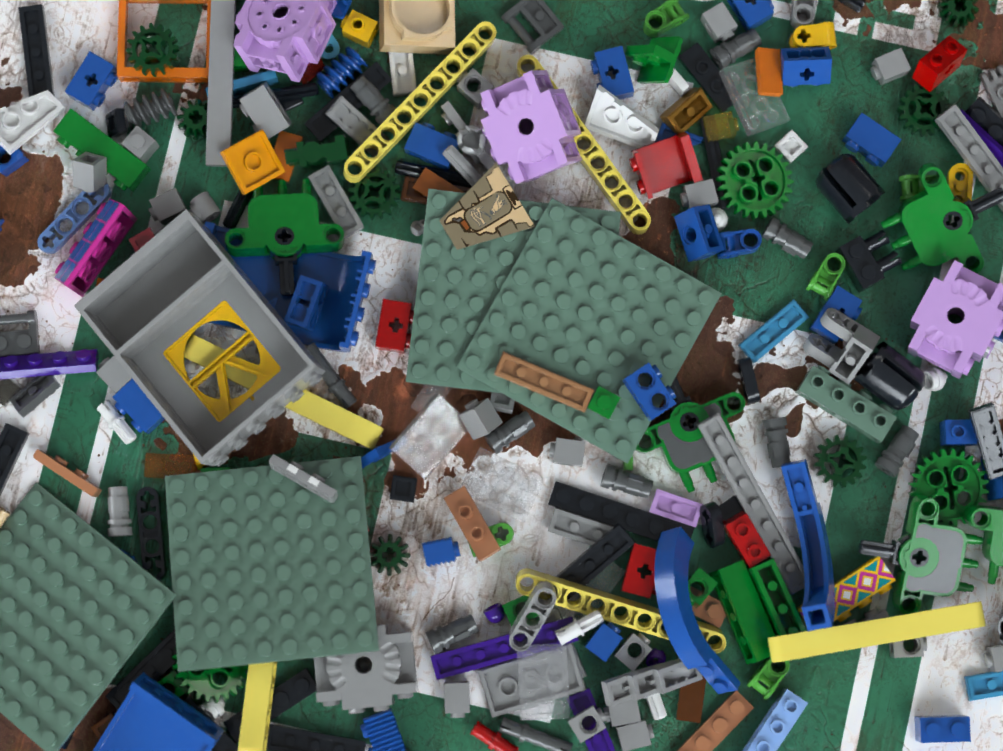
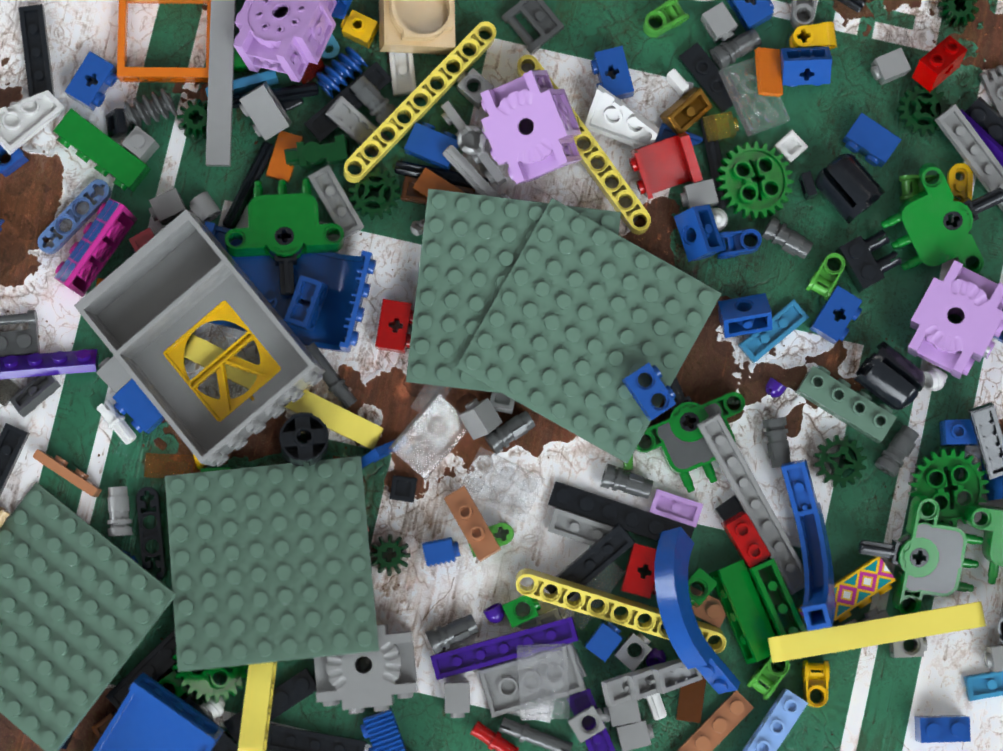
(89, 172): light grey brick -> none
(147, 57): dark green gear -> none
(252, 162): light orange plate -> none
(311, 482): light grey plate -> none
(317, 440): none -> black cylinder
(486, 212): sticker -> none
(532, 627): light grey beam -> none
(543, 382): medium nougat tile -> none
(567, 452): light grey brick -> none
(579, 626): white axle -> none
(603, 402): green plate -> none
(656, 58): green bracket -> none
(712, 524): black beam -> none
(745, 315): none -> blue brick
(748, 380): black beam -> none
(774, 388): none -> dark purple hinge
(807, 185): none -> black tile
(815, 680): none -> yellow piece
(847, 361): light grey brick -> none

